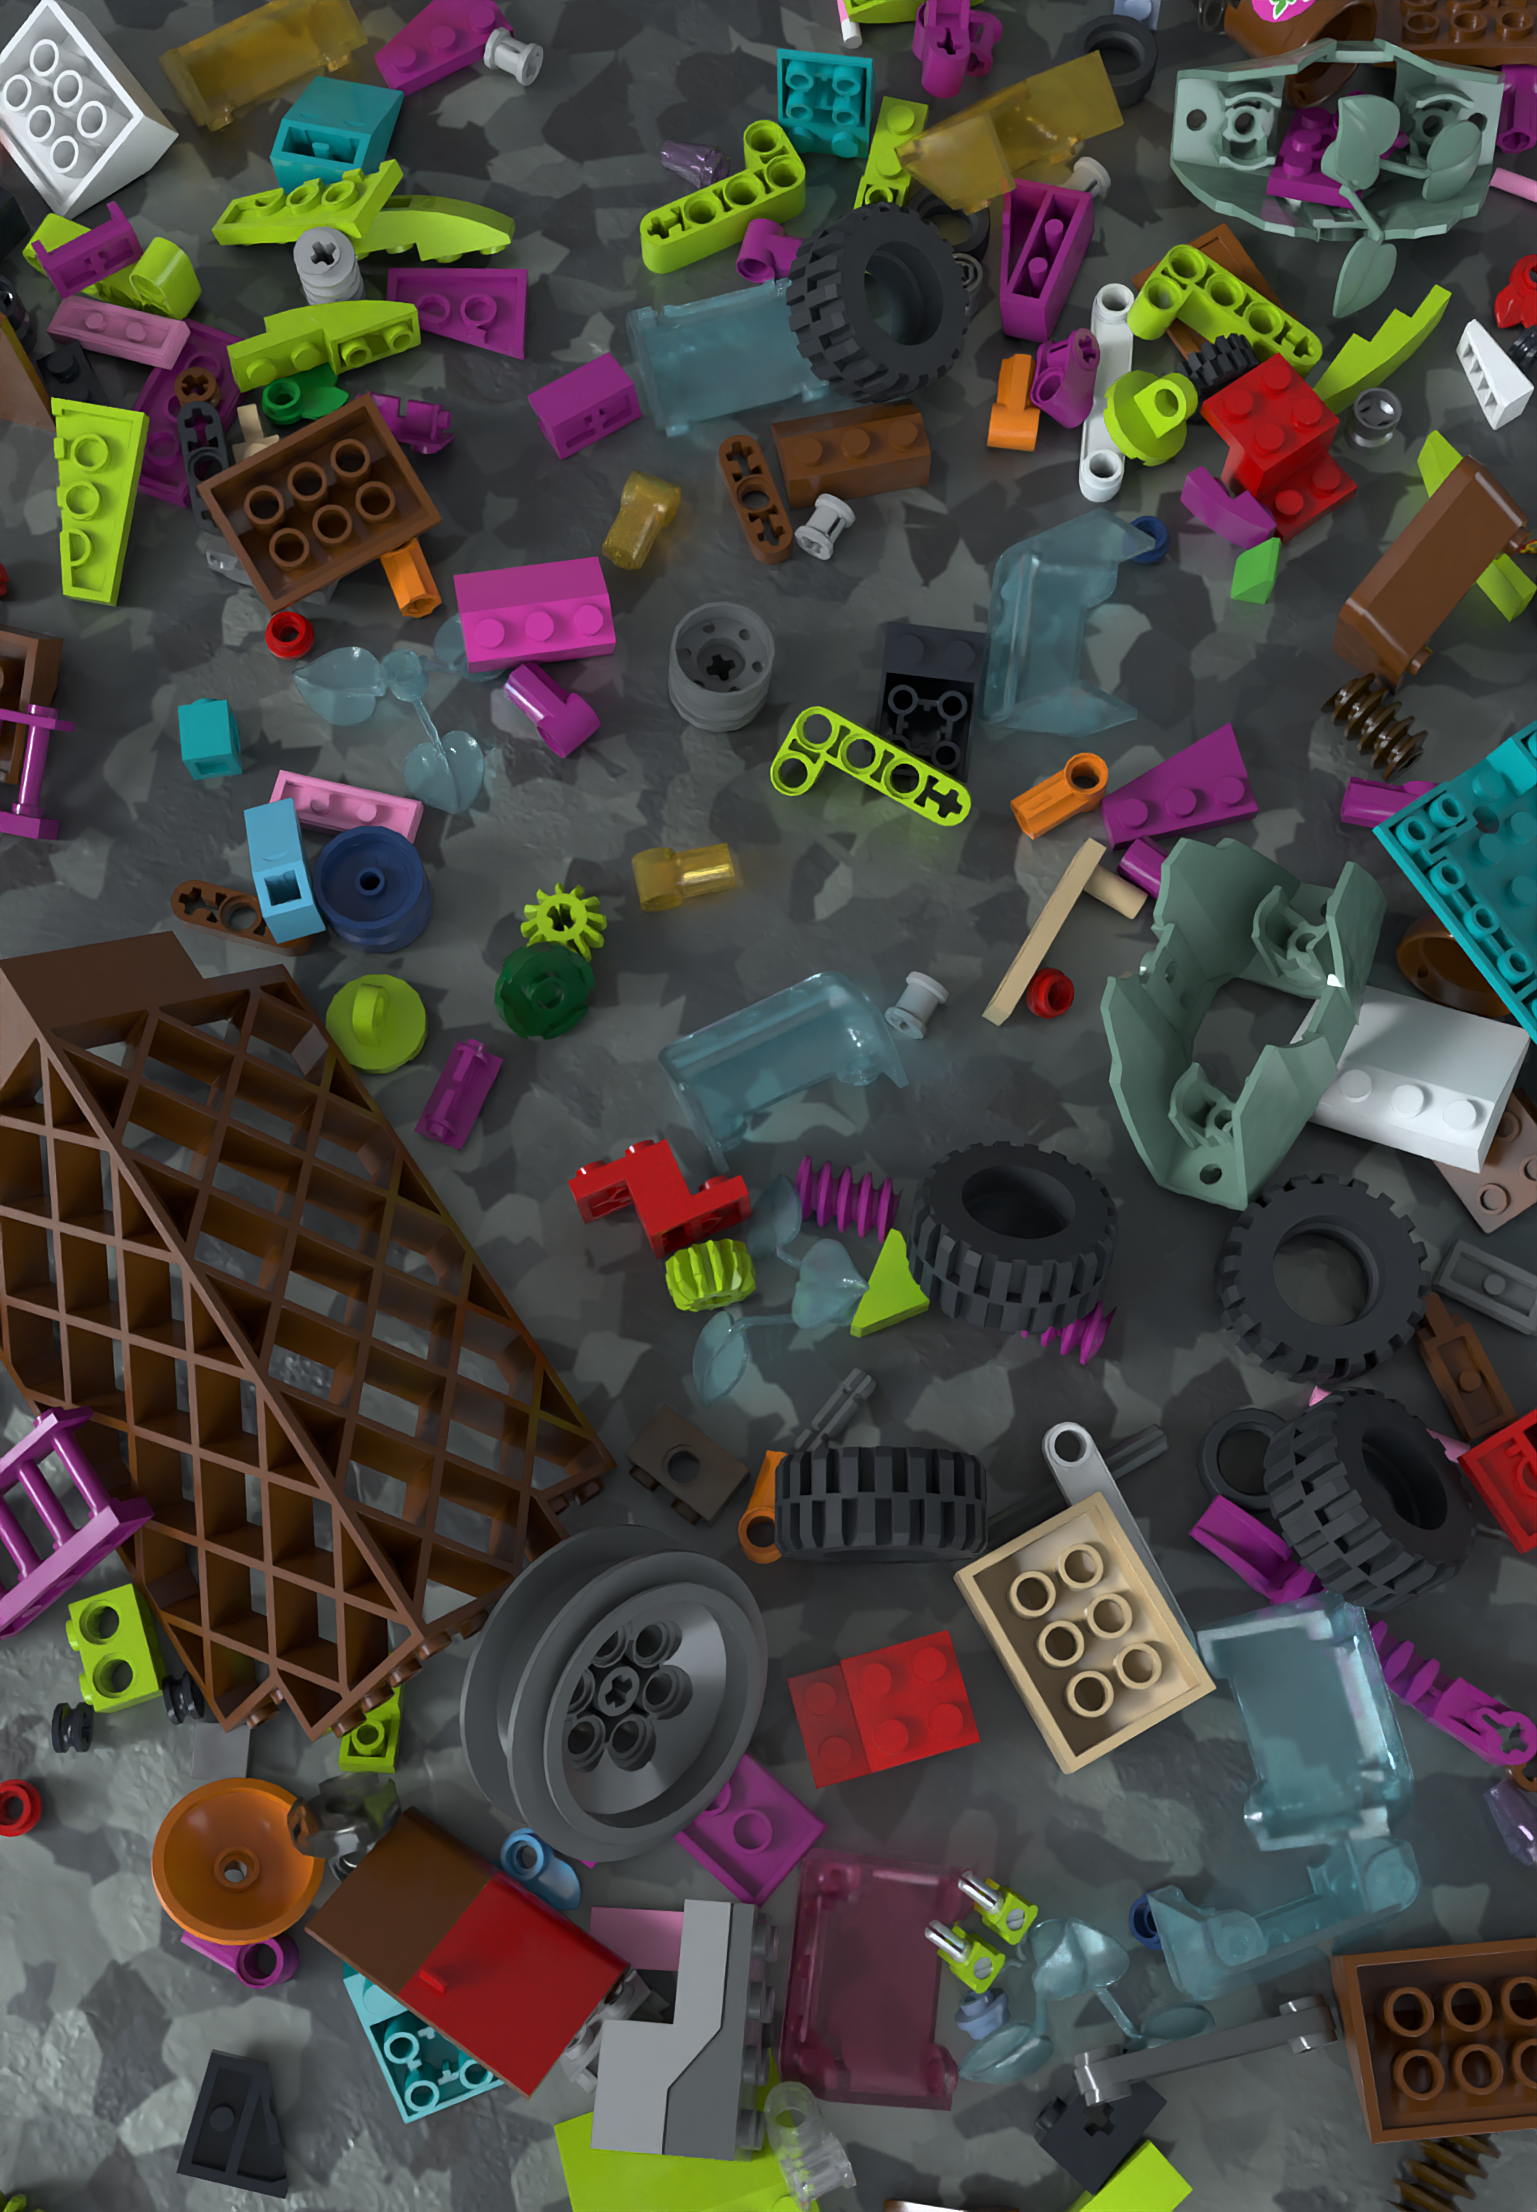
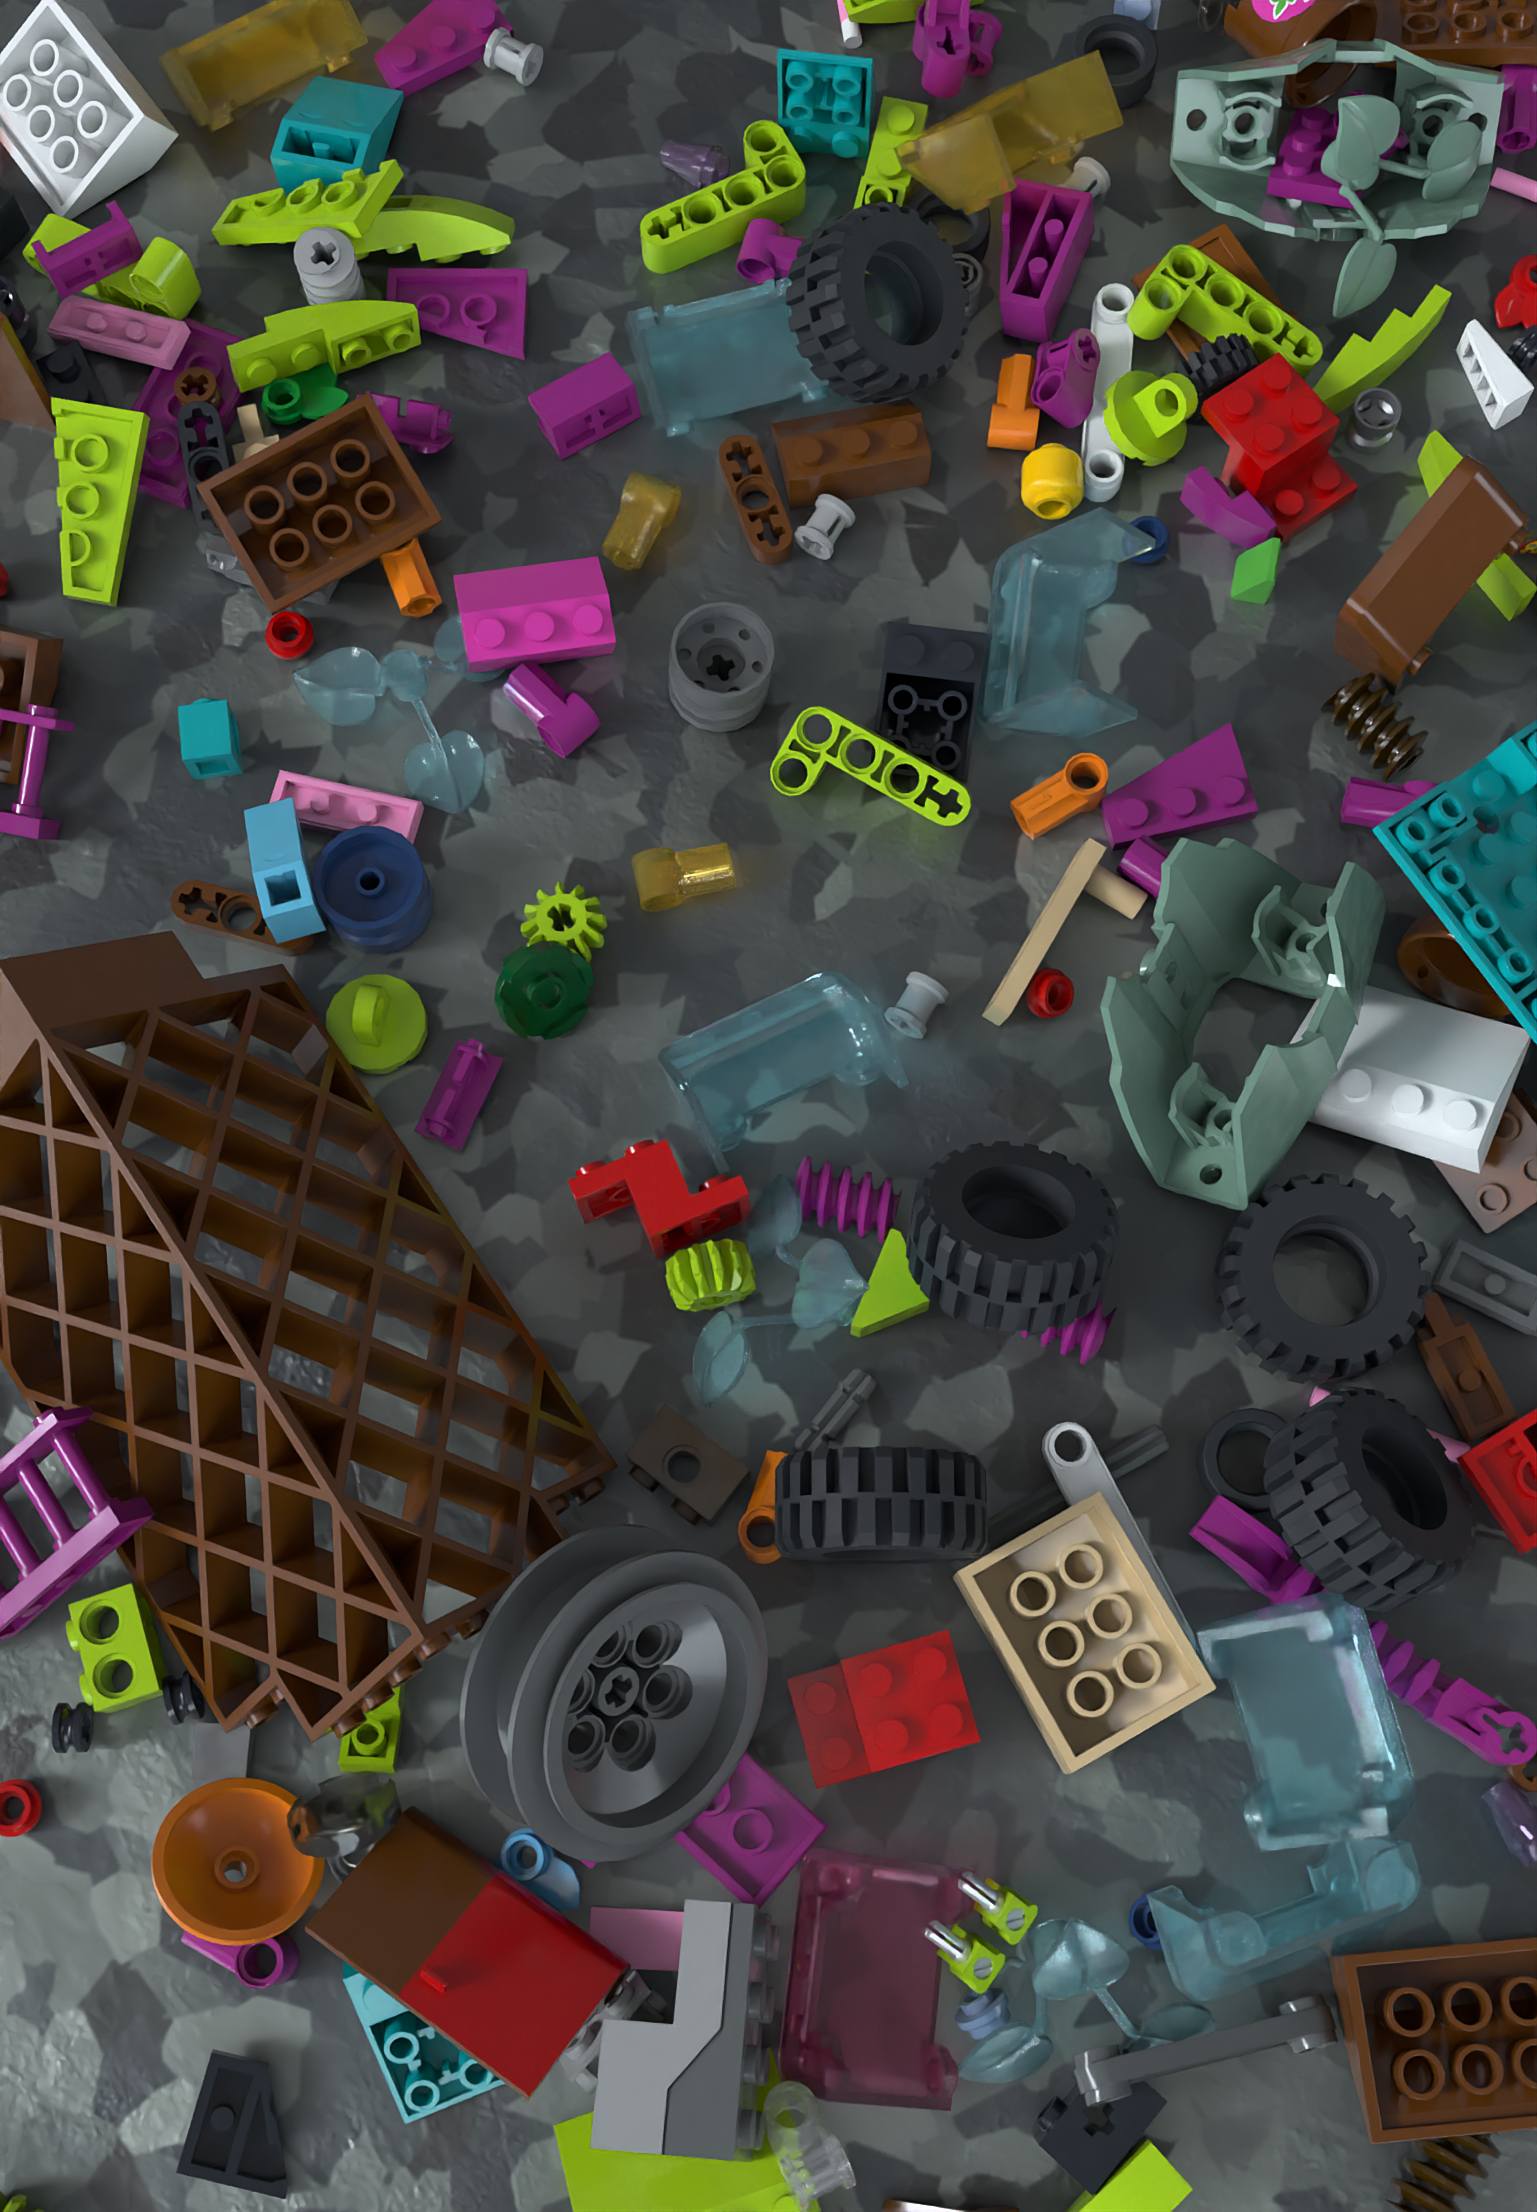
(1052, 481): none -> yellow head

